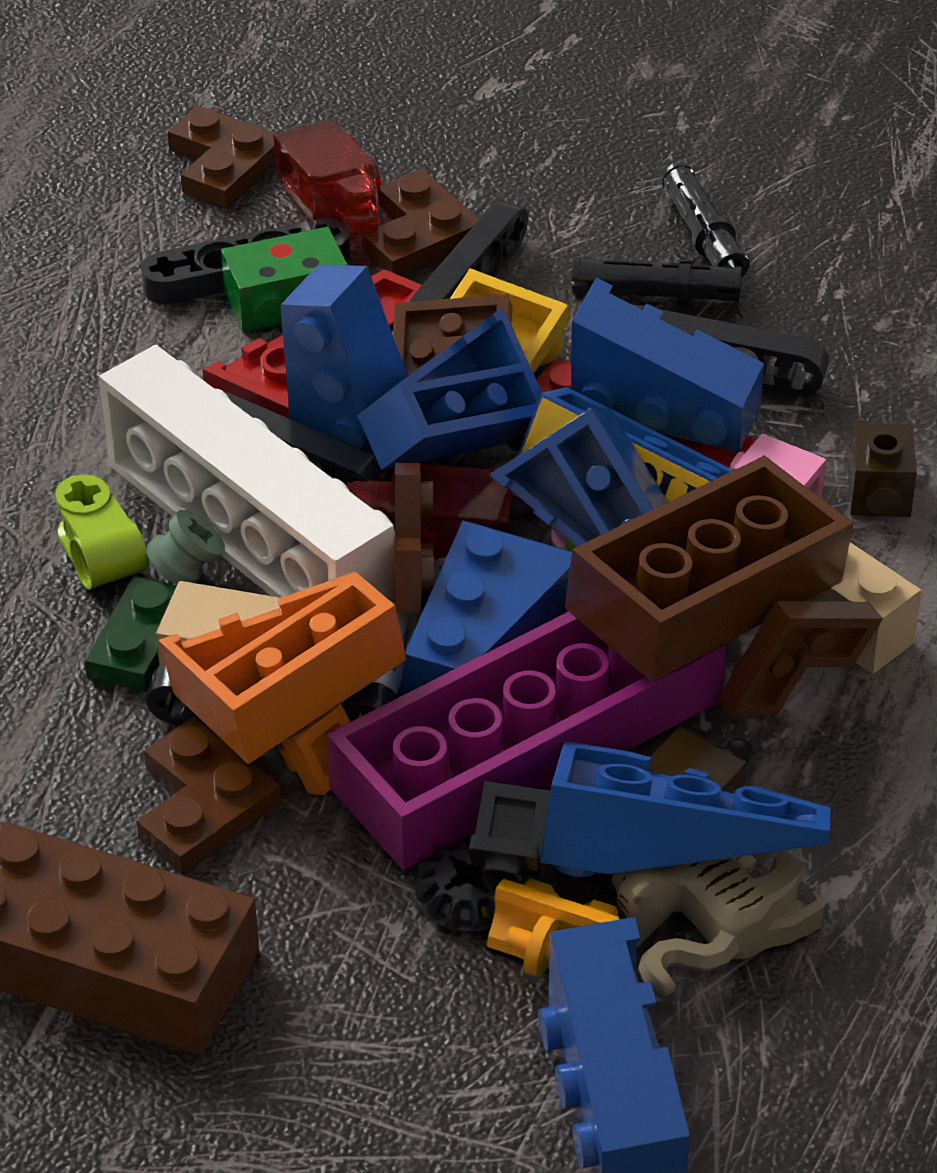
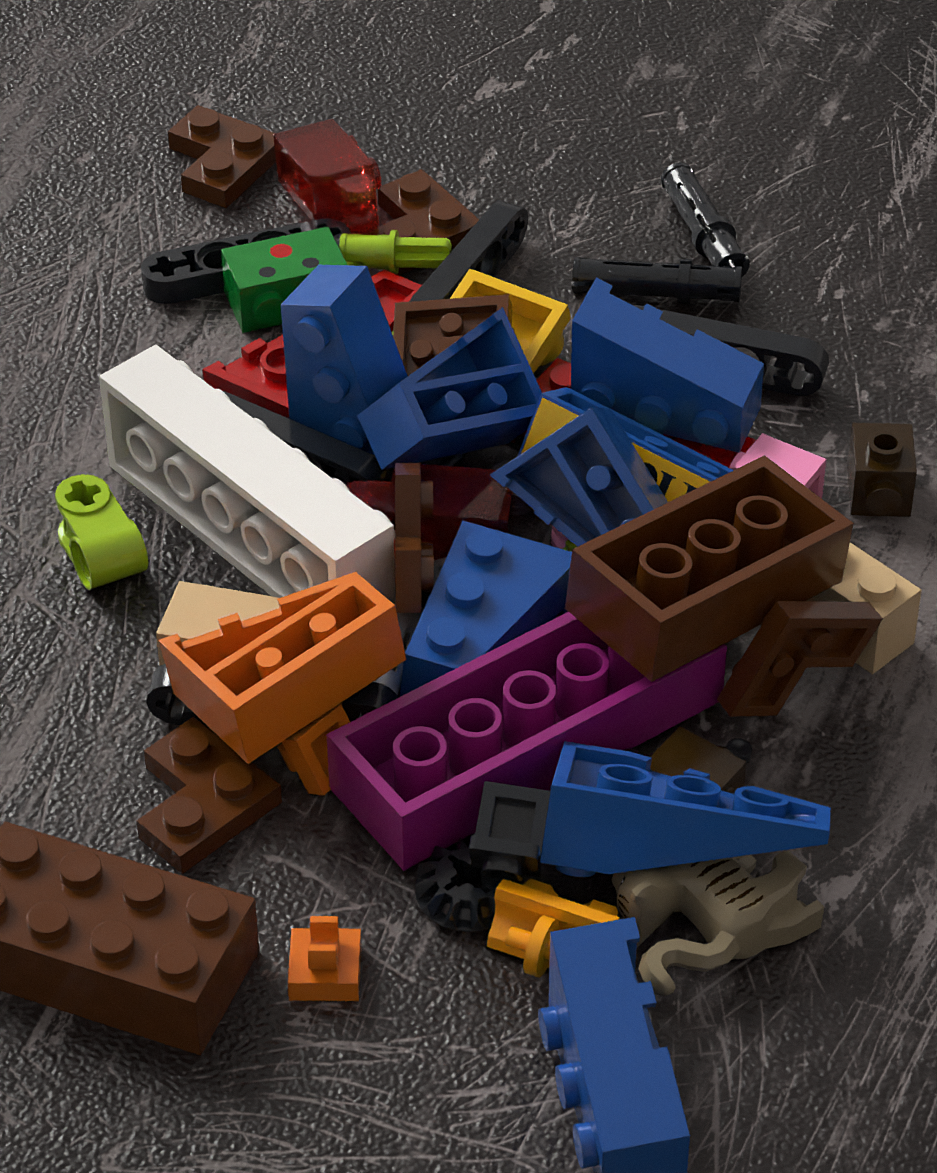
(128, 643): dark green plate -> none
(185, 547): sand green wheel -> none
(324, 961): none -> orange tile
(393, 252): none -> lime axle

